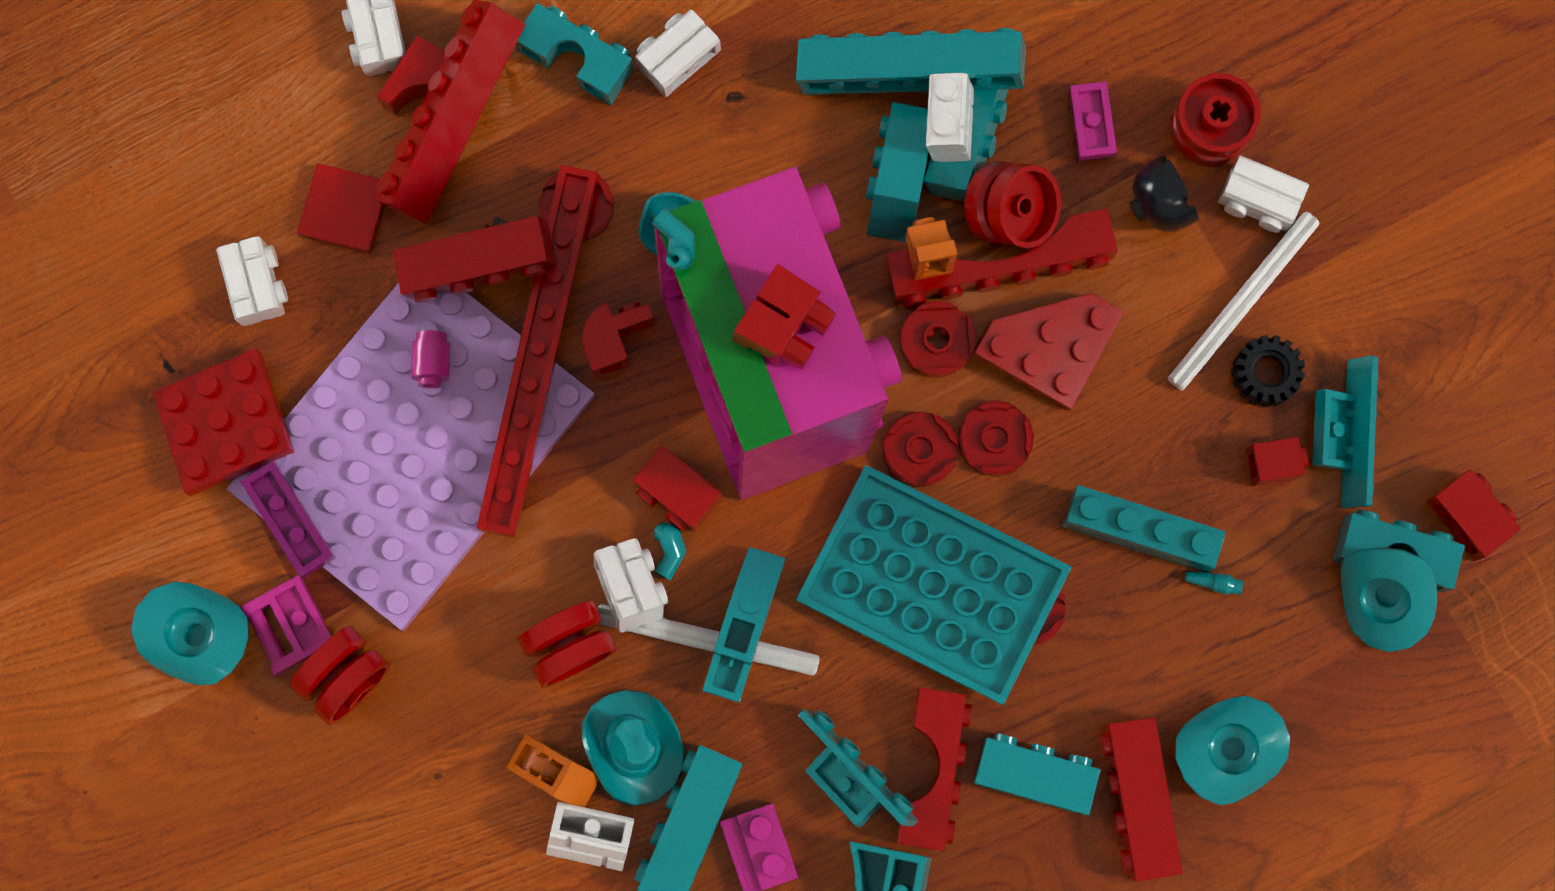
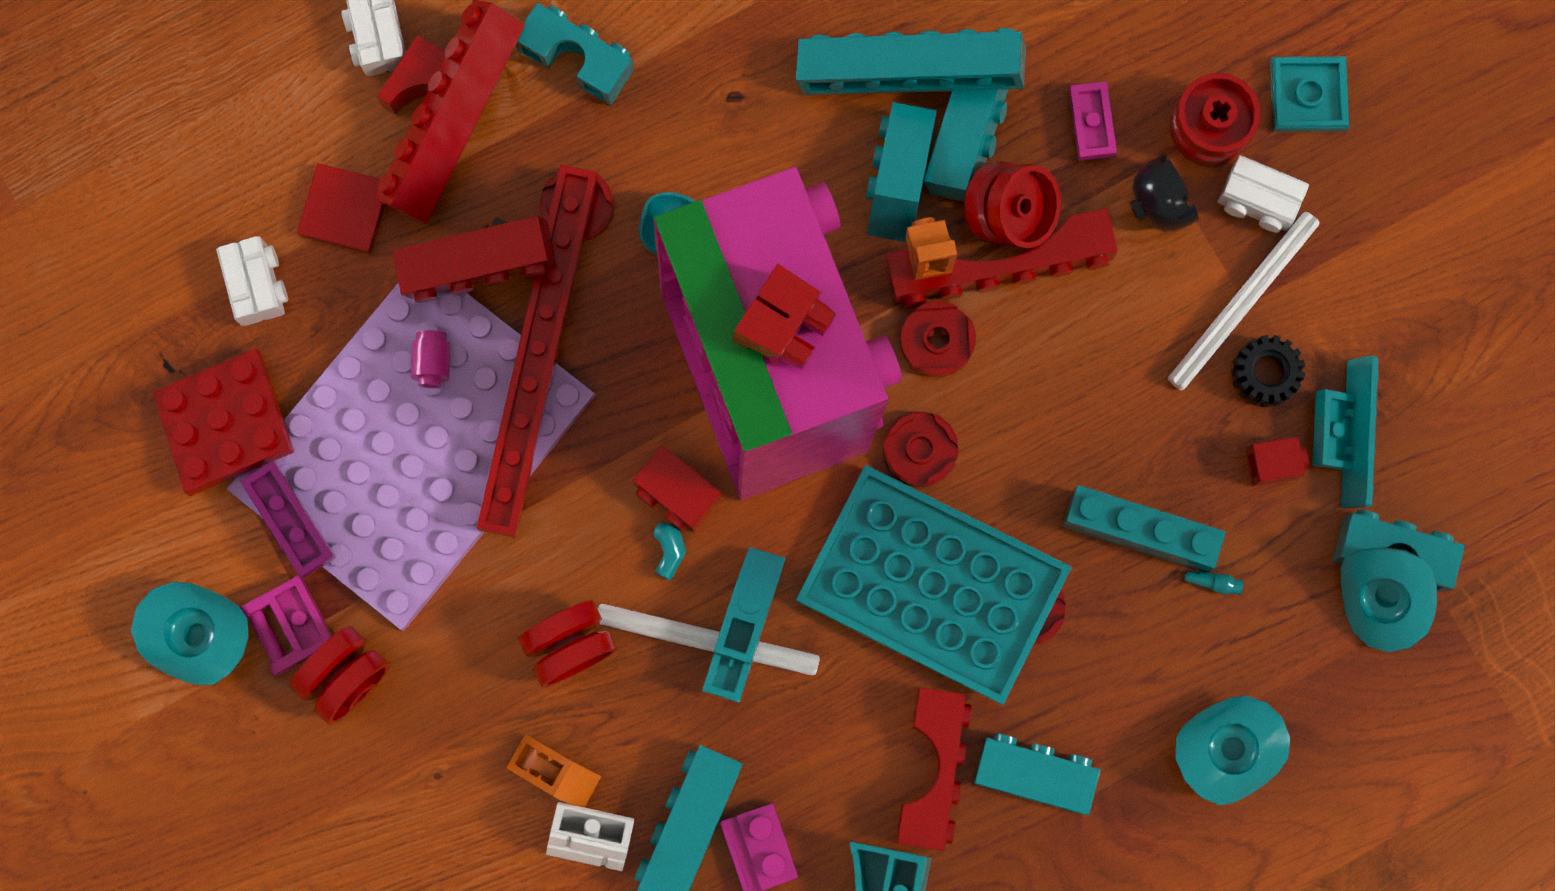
(604, 333): red brick -> none
(629, 584): white brick -> none
(633, 746): teal hat -> none
(677, 52): white brick -> none
(680, 240): teal arm -> none
(848, 780): teal bracket -> none
(950, 117): white brick -> none
(995, 438): red tile -> none
(1051, 345): red plate -> none
(1142, 800): red brick -> none
(1309, 94): none -> teal tile
(1474, 514): red brick -> none

